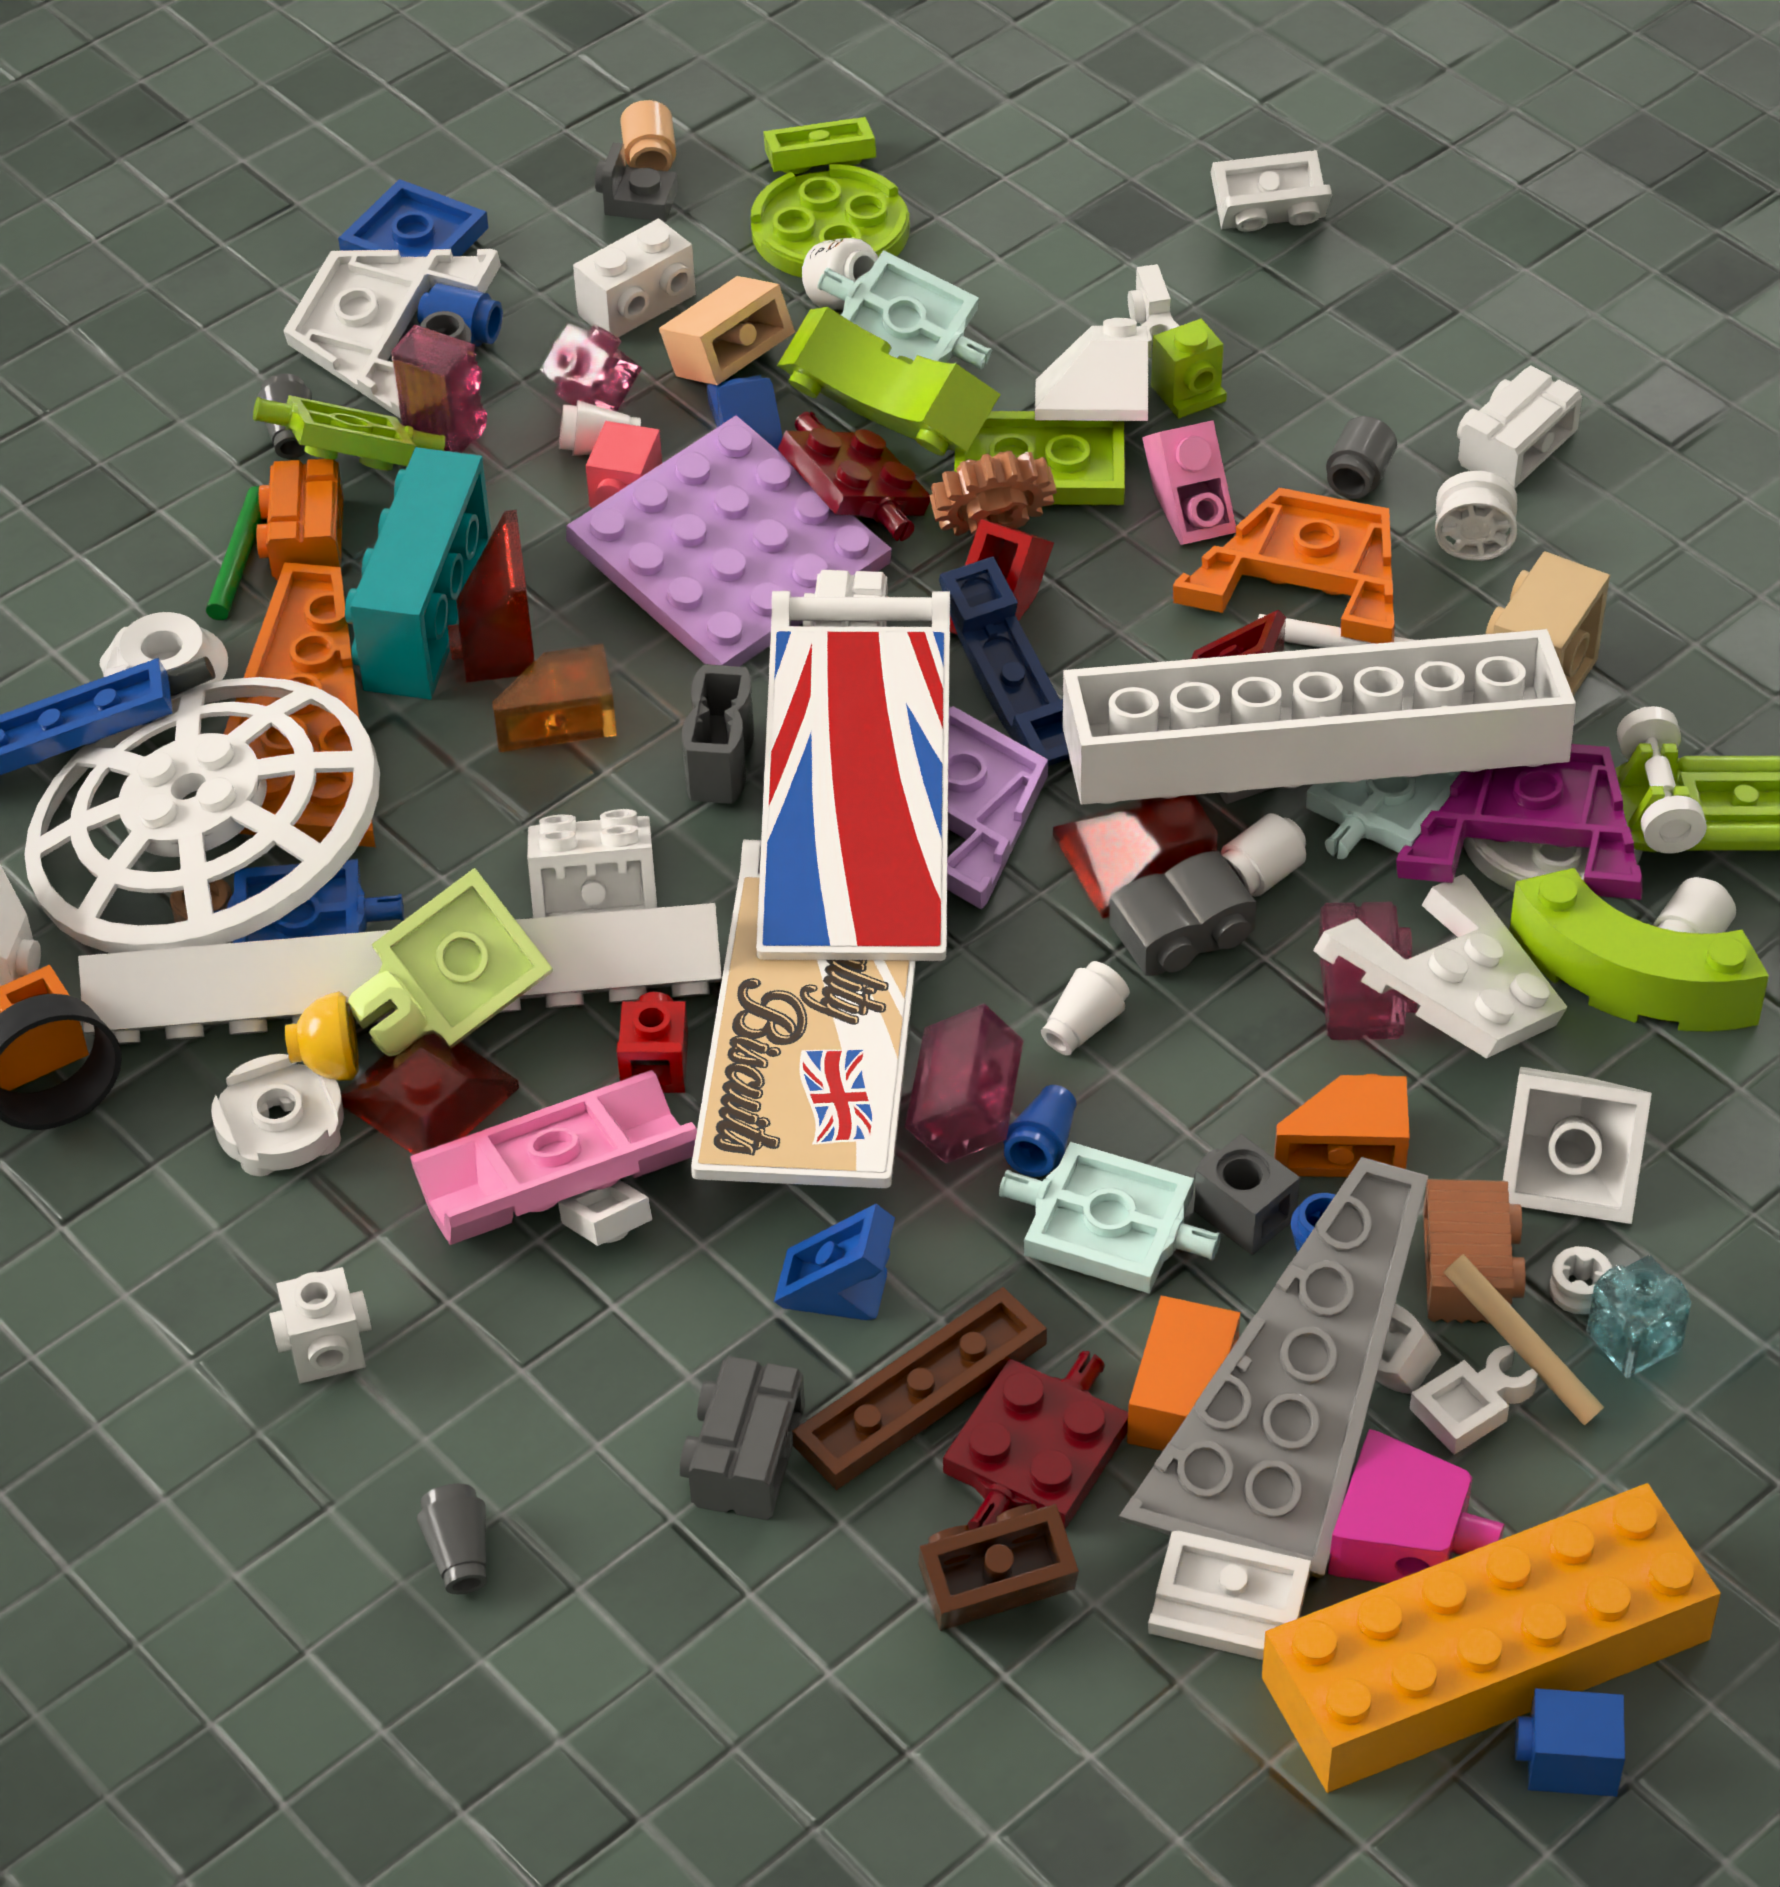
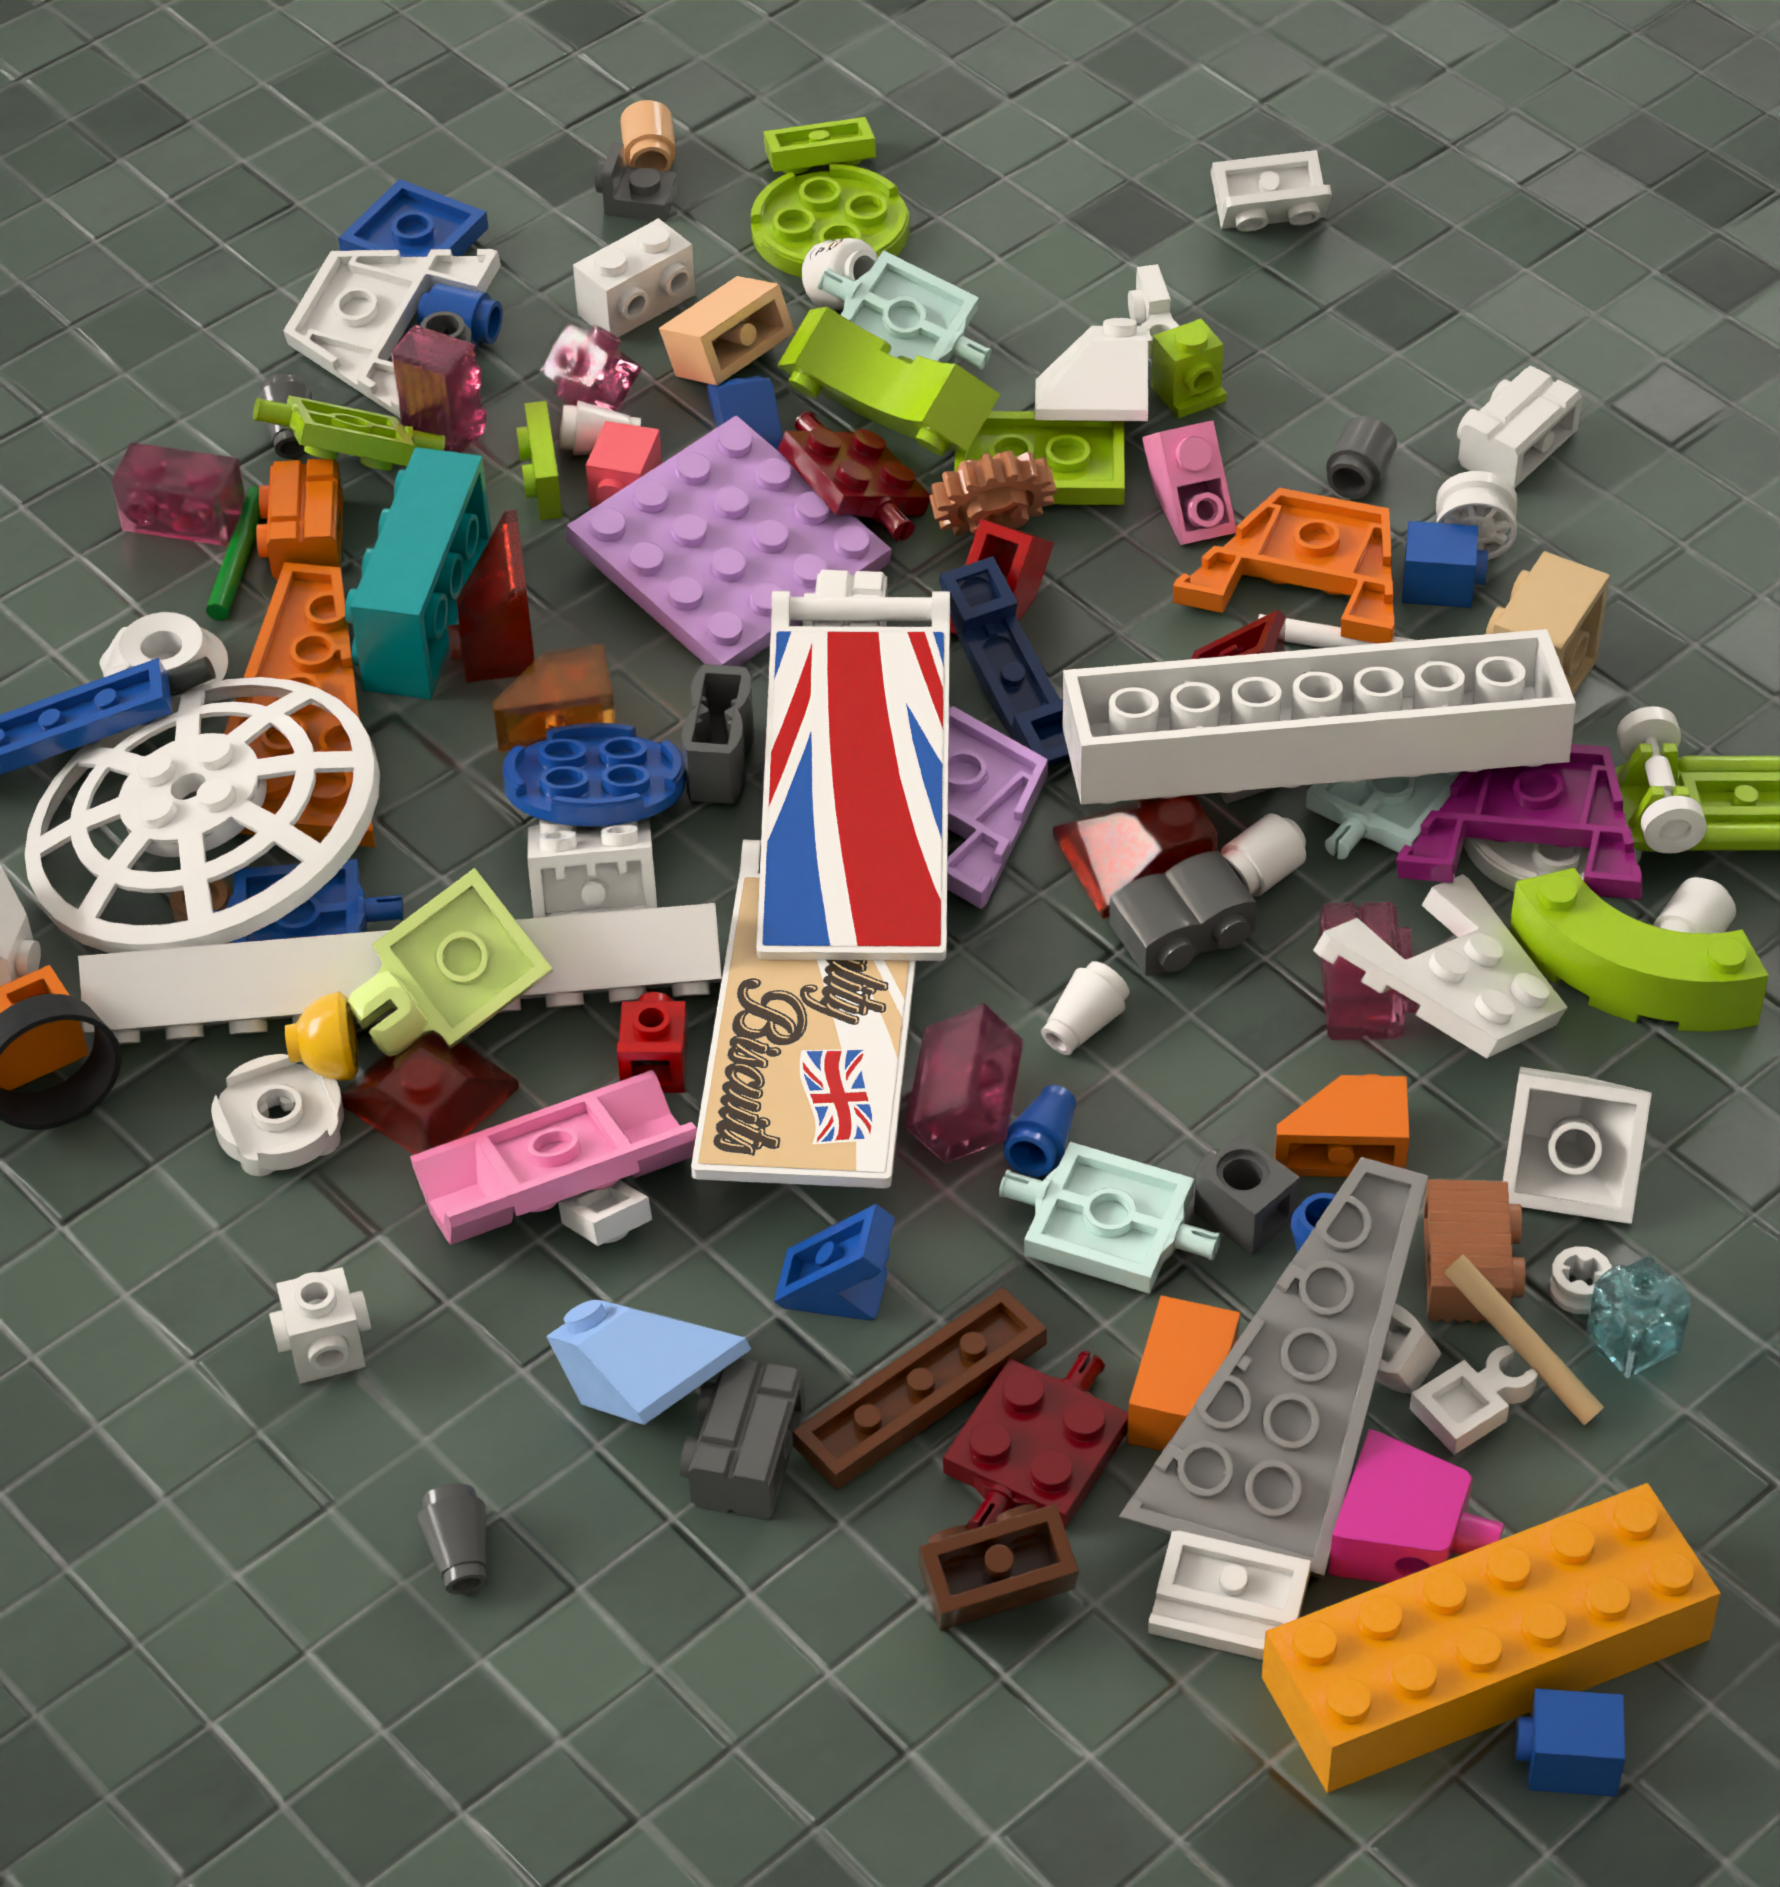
(178, 493): none -> clear pink brick
(541, 476): none -> lime plate
(594, 775): none -> blue tile
(638, 1359): none -> light blue slope
(1442, 564): none -> blue brick

